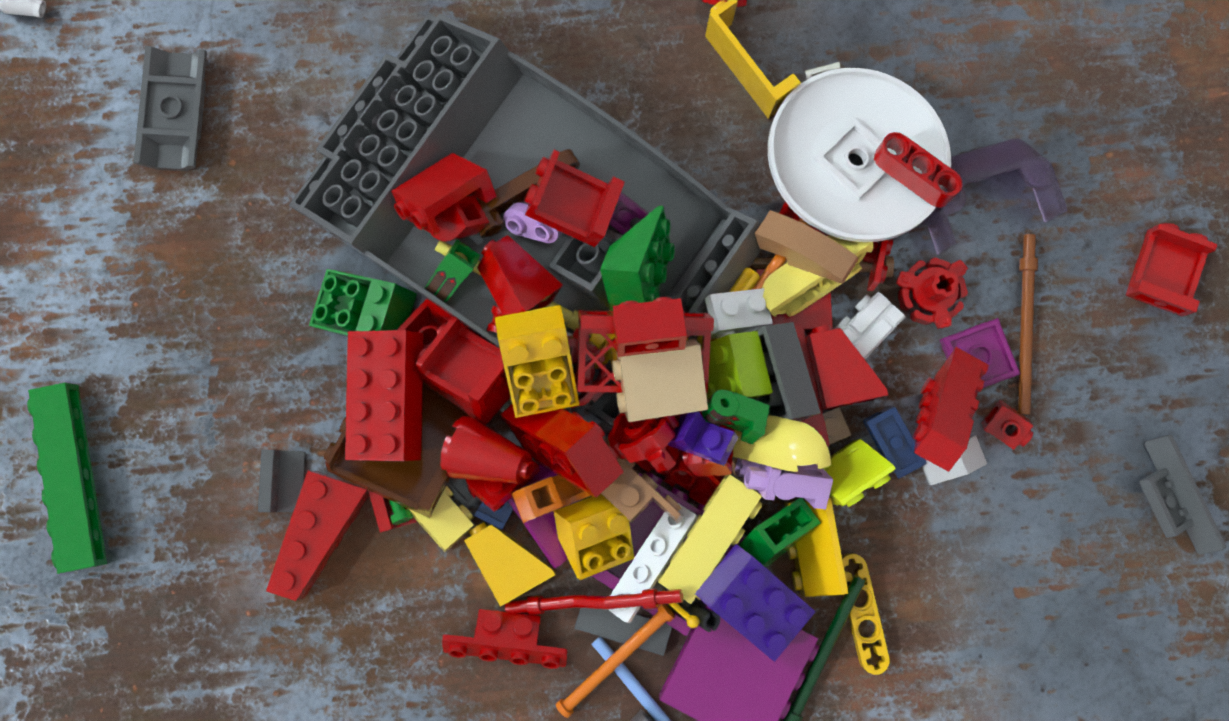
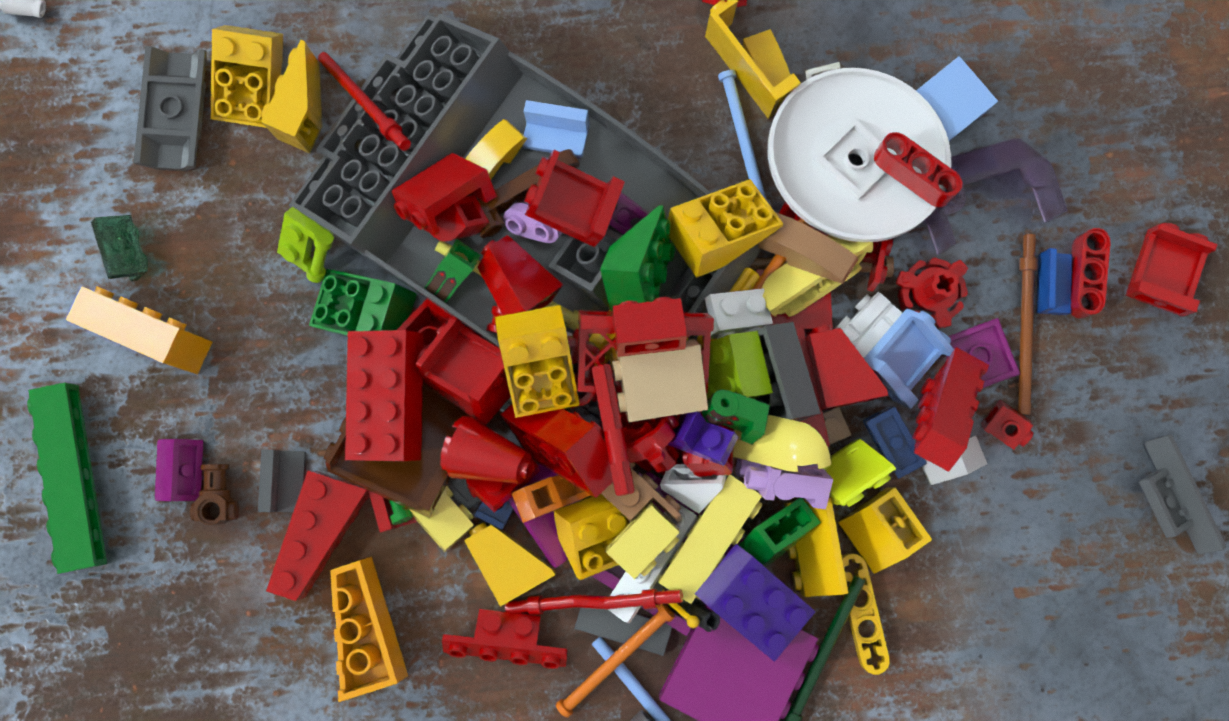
(120, 247): none -> clear green bracket
(138, 329): none -> wedge
(178, 469): none -> magenta panel
(214, 492): none -> reddish brown connector
(243, 73): none -> yellow slope
(296, 106): none -> yellow slope
(297, 242): none -> lime plate
(364, 632): none -> light orange wedge
(388, 127): none -> red bar
(497, 146): none -> yellow slope
(555, 128): none -> light blue panel
(613, 429): none -> red axle
(643, 541): none -> light yellow brick
(690, 489): none -> white slope
(721, 226): none -> yellow slope
(727, 78): none -> light blue bar
(767, 55): none -> yellow slope
(884, 530): none -> yellow slope
(907, 354): none -> light blue panel
(957, 97): none -> light blue panel
(1054, 283): none -> blue panel
(1098, 263): none -> red beam

